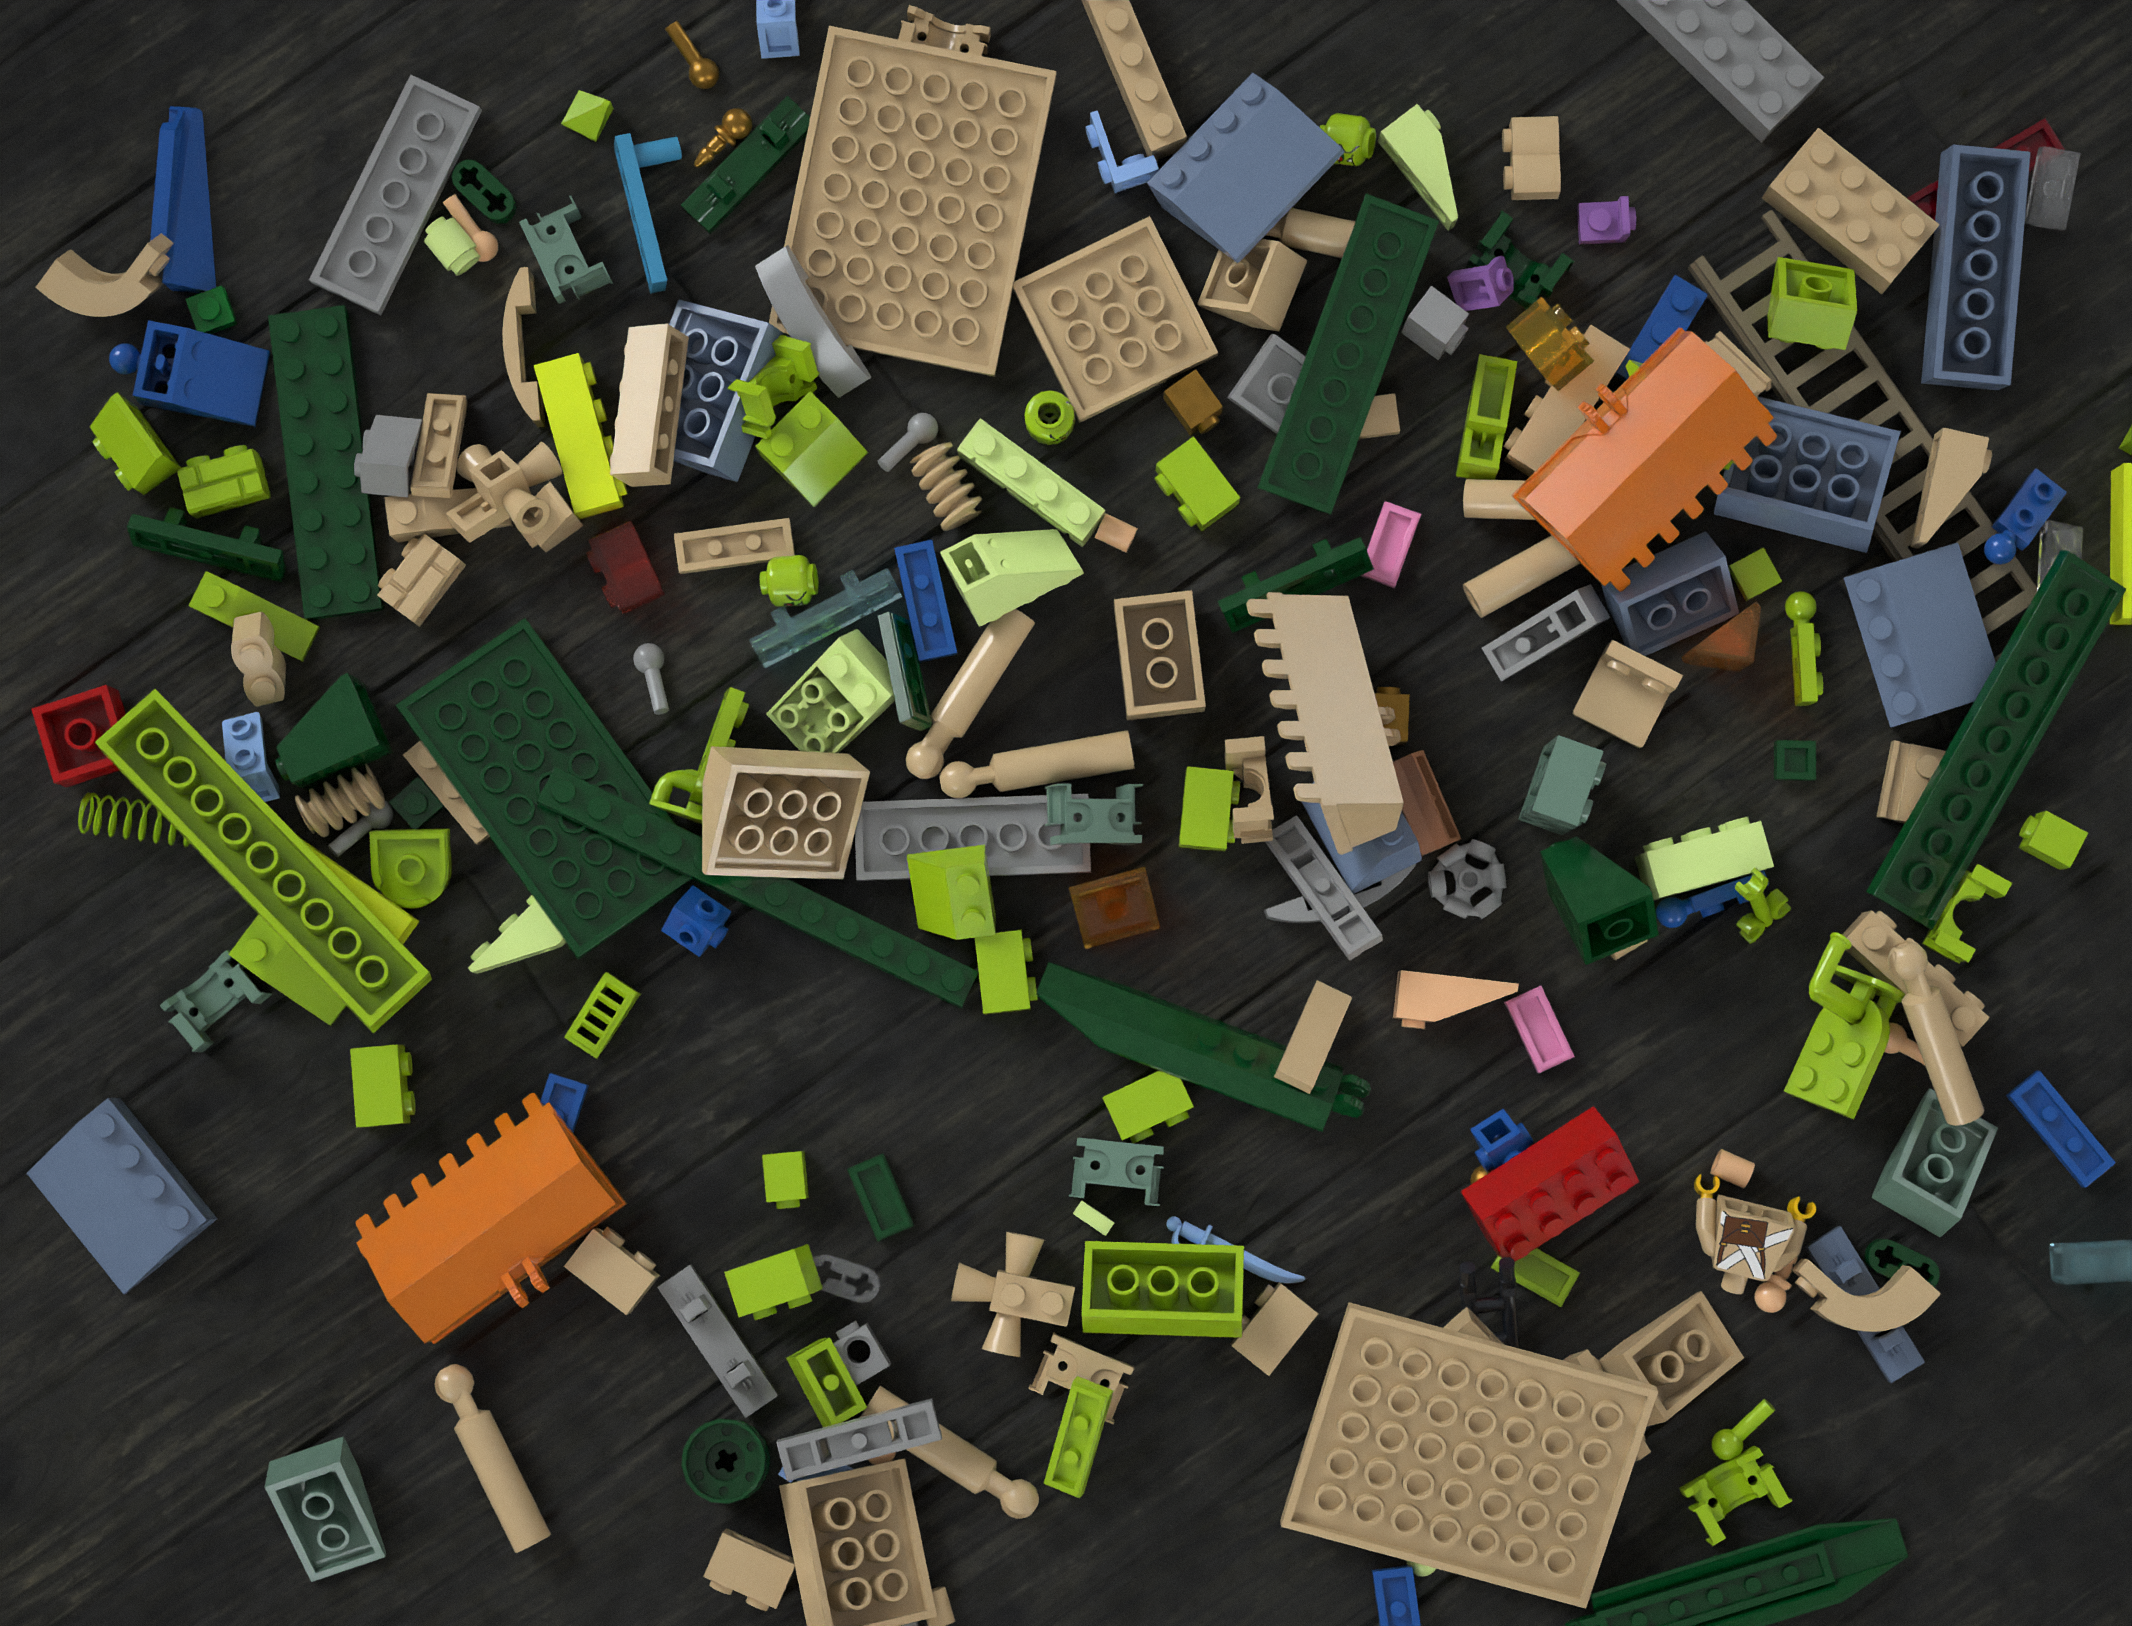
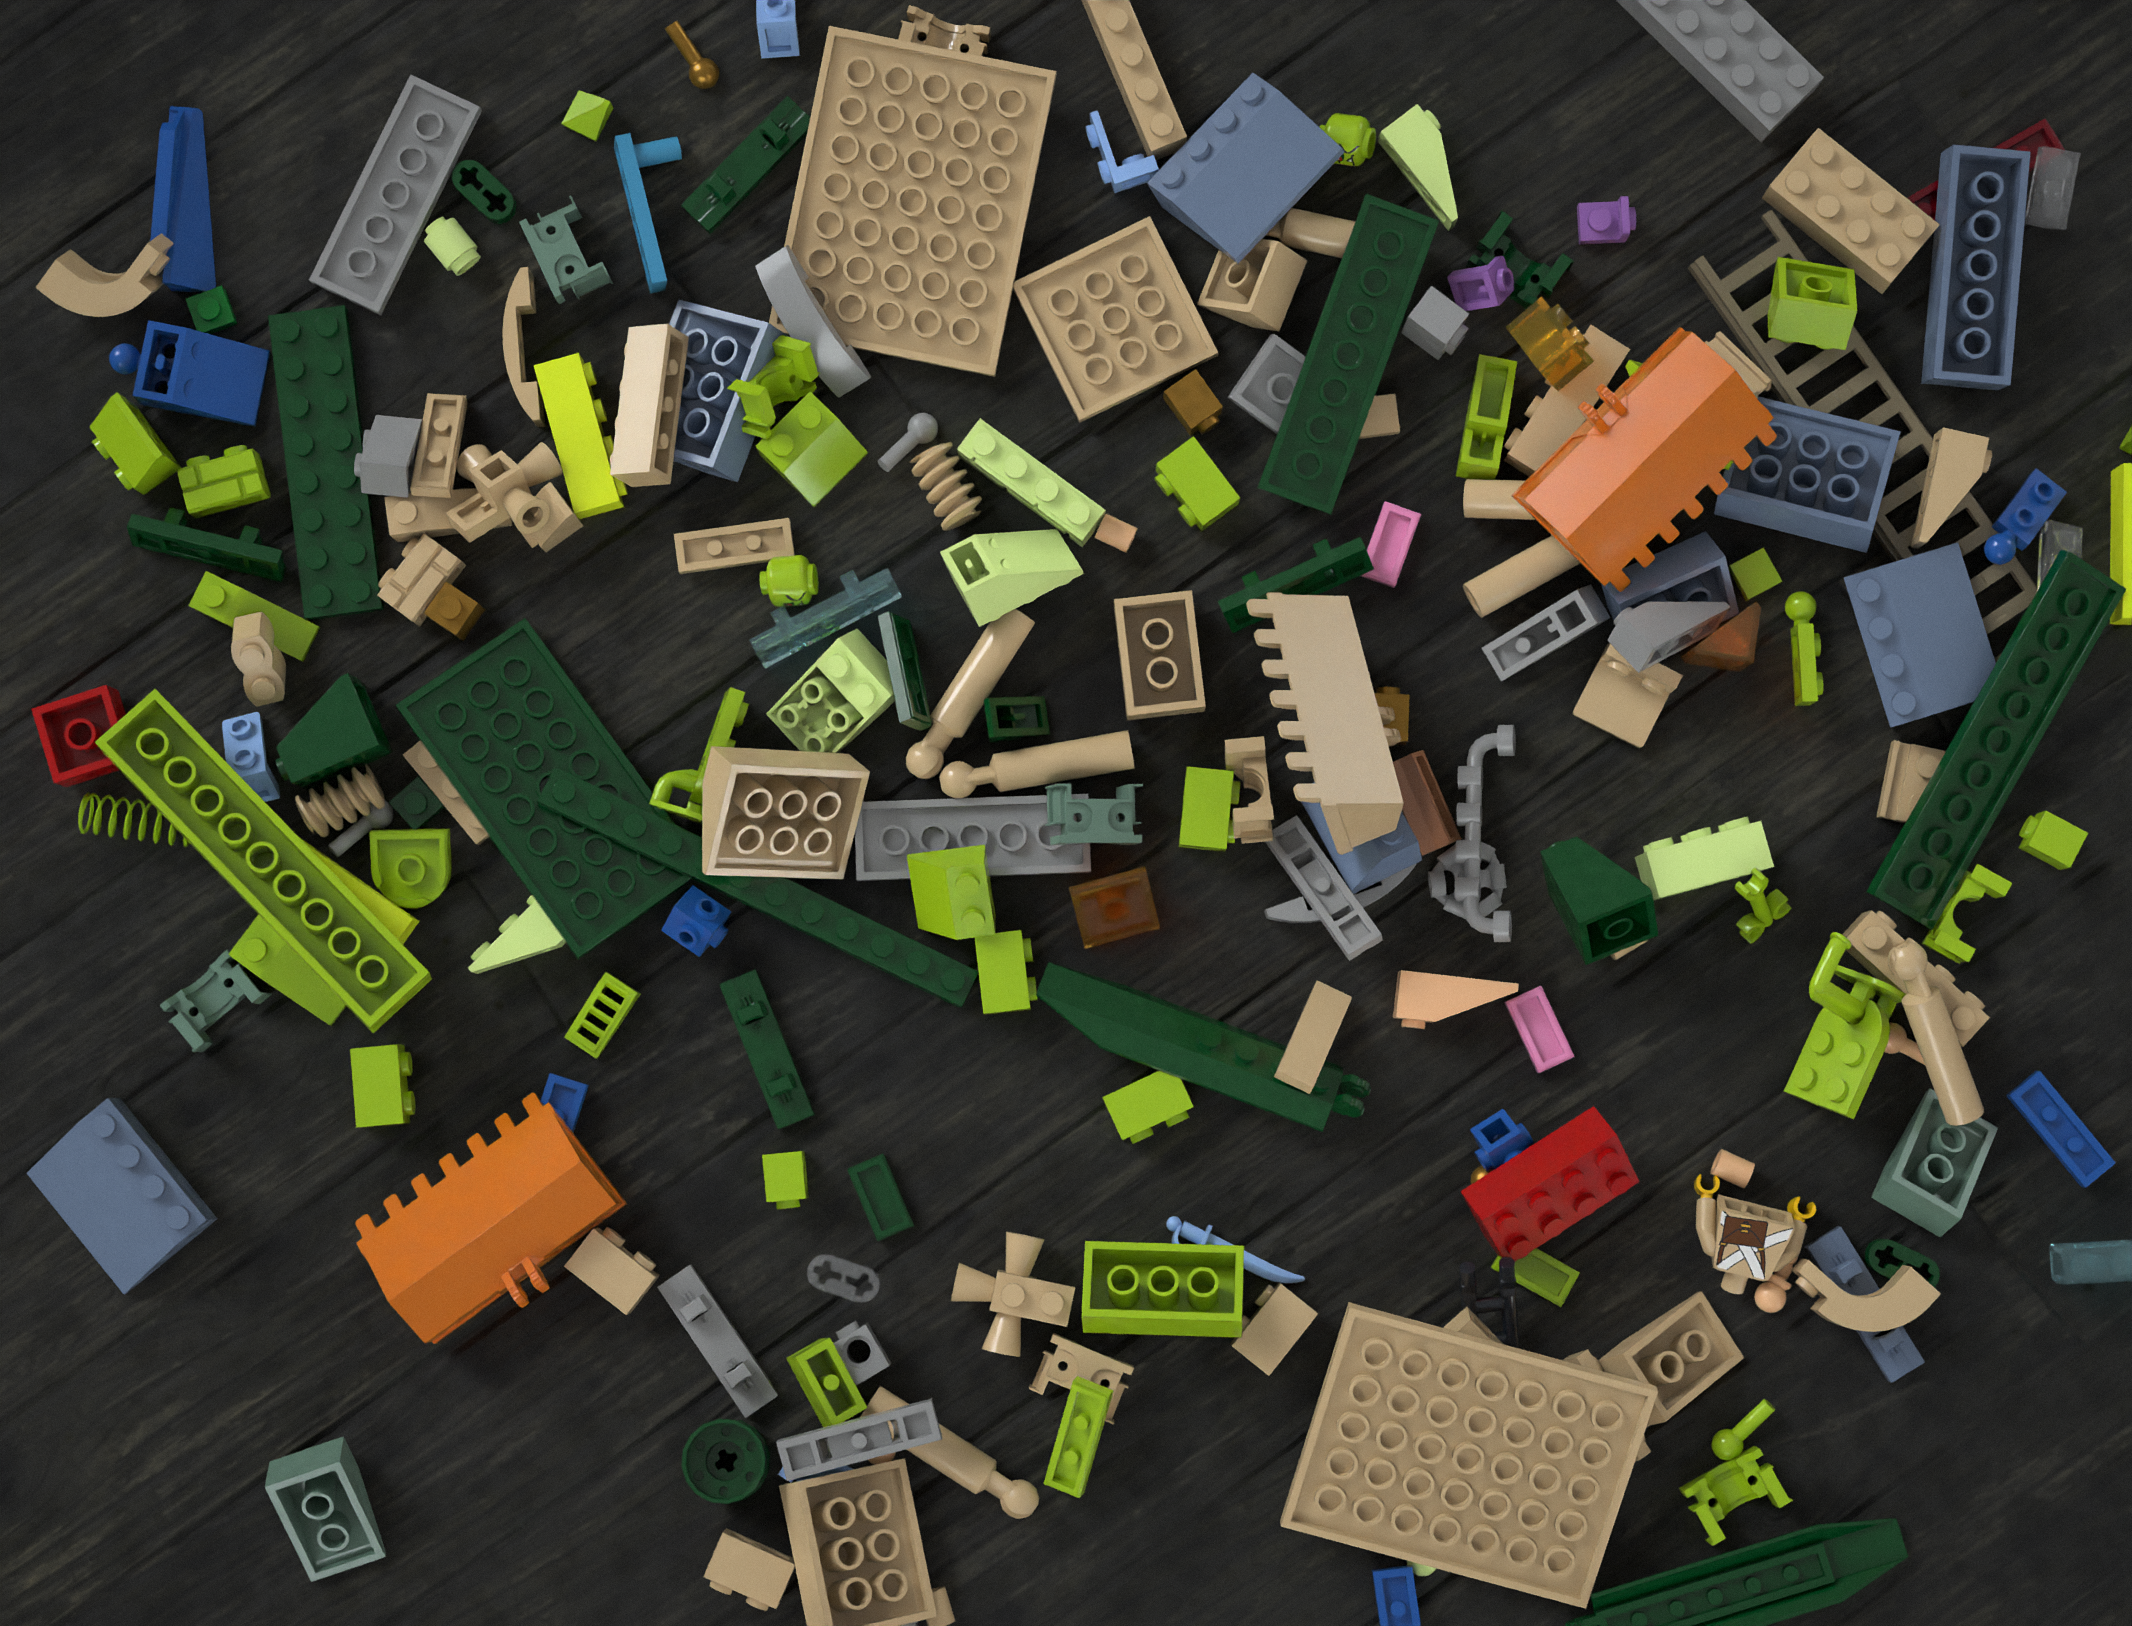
(454, 611): none -> pearl gold brick
(486, 242): light nougat bar -> none
(492, 1461): tan piece -> none
(625, 567): clear red brick -> none
(649, 660): light grey bar -> none
(735, 125): pearl gold bar -> none
(767, 1049): none -> dark green hinge
(773, 1281): lime brick -> none
(925, 601): blue plate -> none
(1016, 718): none -> dark green slope
(1047, 404): lime head -> none
(1093, 1217): yellowish green tile -> none
(1117, 1167): sand green piece -> none
(1470, 850): none -> light grey bar
(1533, 158): tan brick -> none
(1562, 785): sand green brick -> none
(1663, 629): none -> light grey slope
(1673, 911): blue plate -> none
(1674, 310): blue plate -> none
(1794, 760): dark green plate -> none

